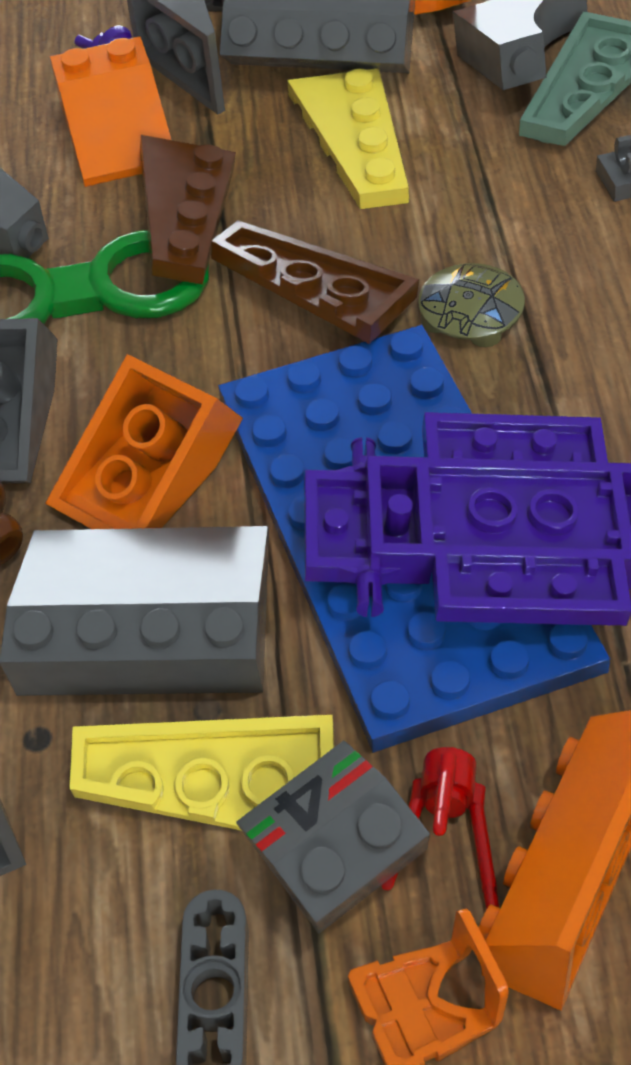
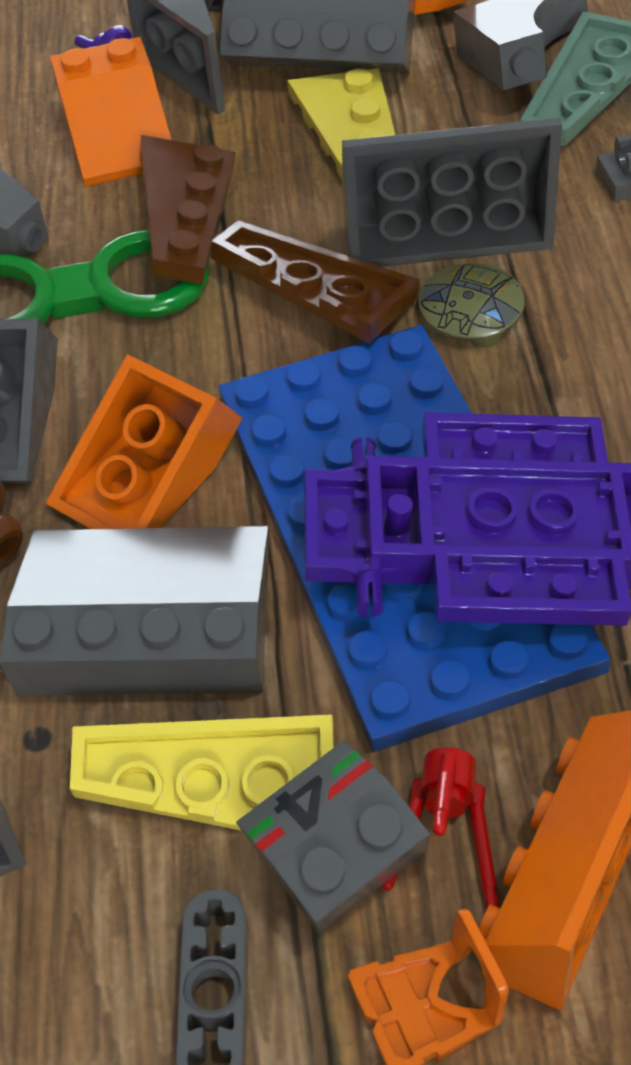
(451, 192): none -> dark grey slope

